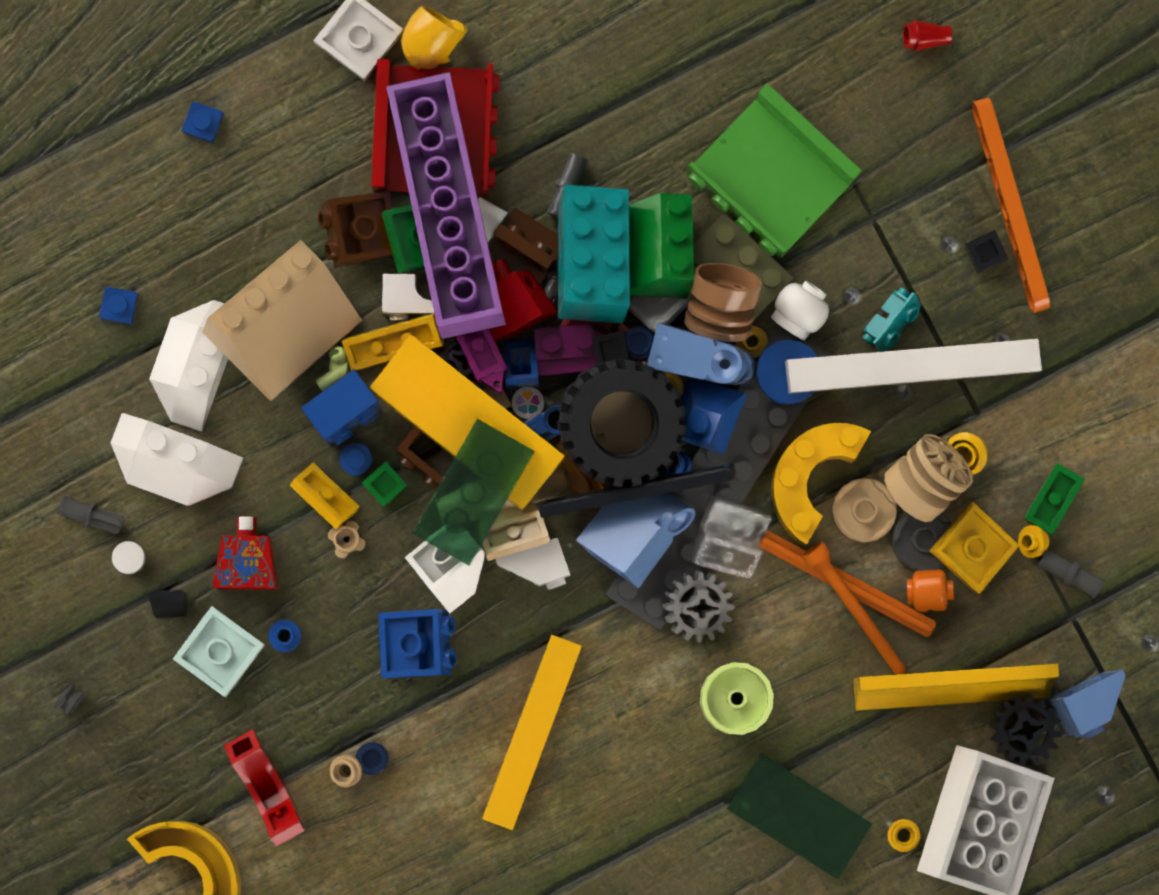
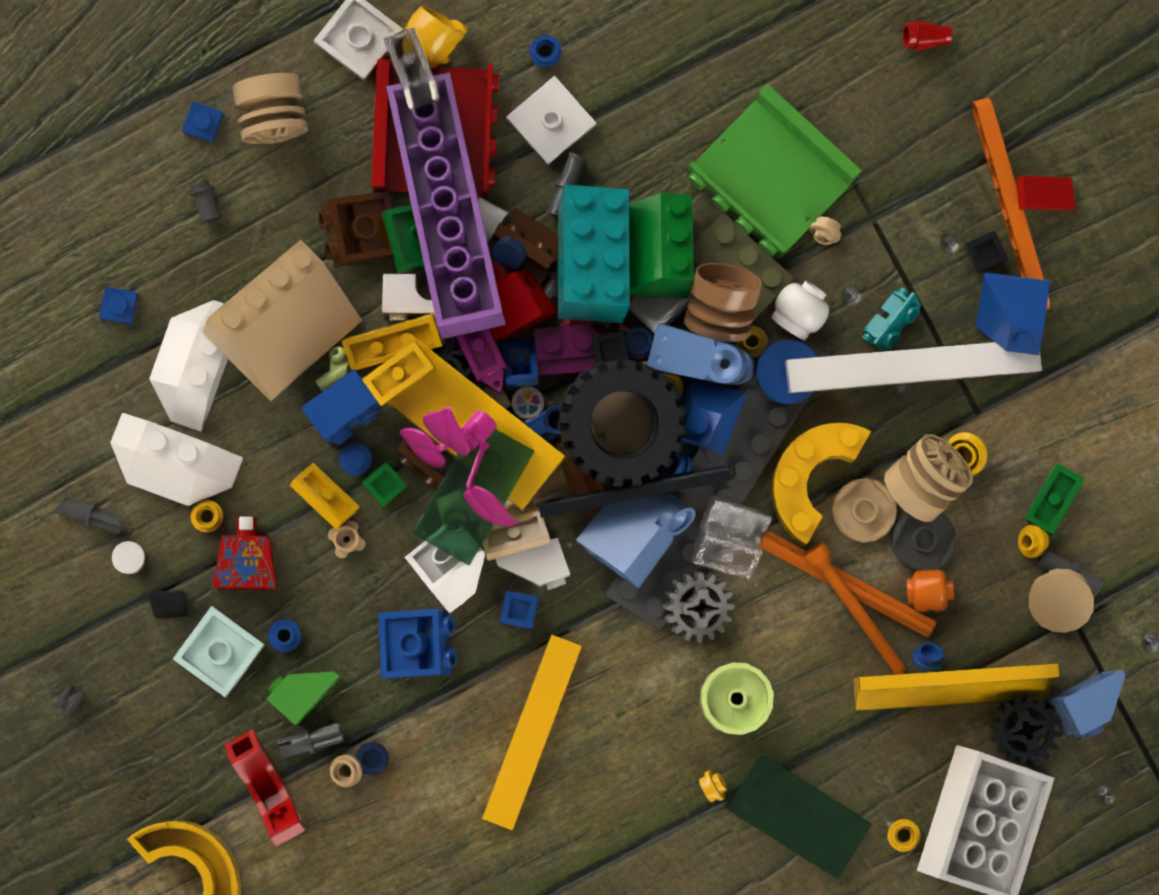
(199, 509): none -> yellow plate
(205, 201): none -> dark grey pin
(269, 102): none -> tan wheel
(300, 693): none -> bright green slope
(310, 740): none -> dark grey axle
(398, 373): none -> yellow plate
(411, 68): none -> clear smoke brick
(473, 434): none -> dark pink plant
(509, 252): none -> dark blue tile
(519, 609): none -> blue plate
(545, 41): none -> blue plate
(551, 120): none -> white plate
(713, 786): none -> yellow plate
(825, 230): none -> tan plate
(928, 657): none -> blue plate
(974, 548): yellow tile -> none
(1013, 311): none -> blue slope
(1045, 193): none -> red tile
(1061, 600): none -> tan tile

